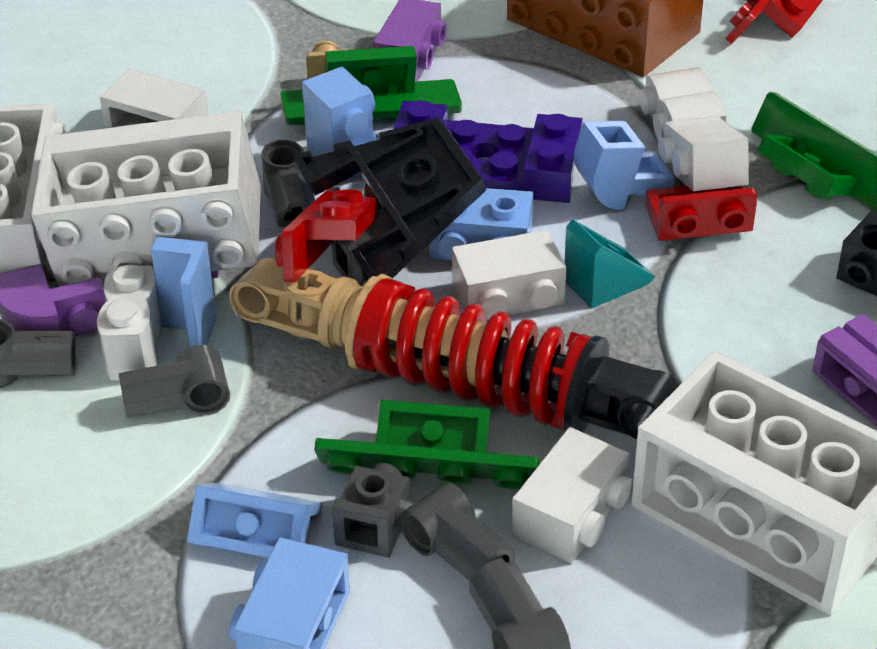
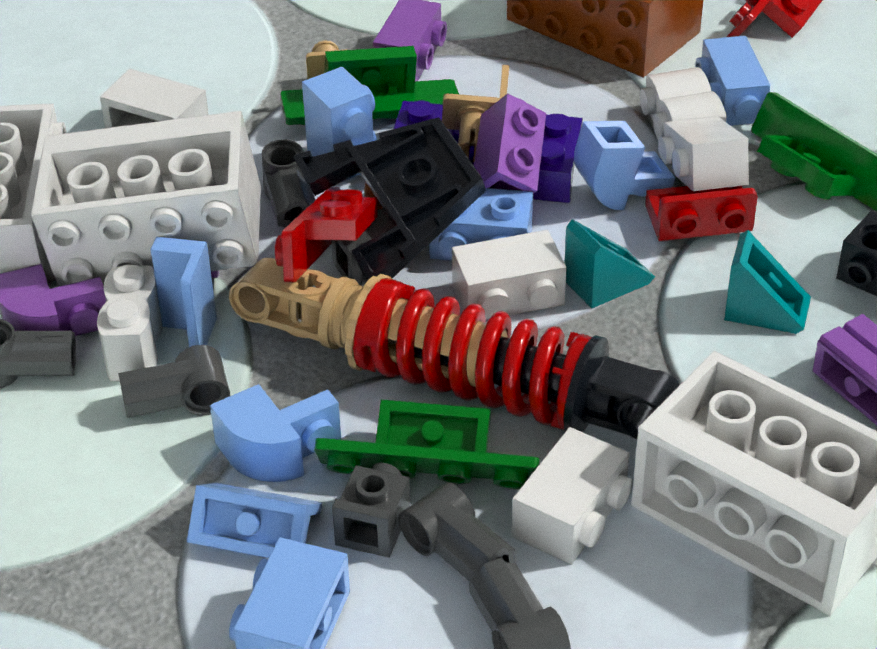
(271, 441): none -> light blue brick
(465, 111): none -> tan bracket
(510, 145): none -> medium lavender brick
(734, 77): none -> light blue brick
(763, 291): none -> teal slope

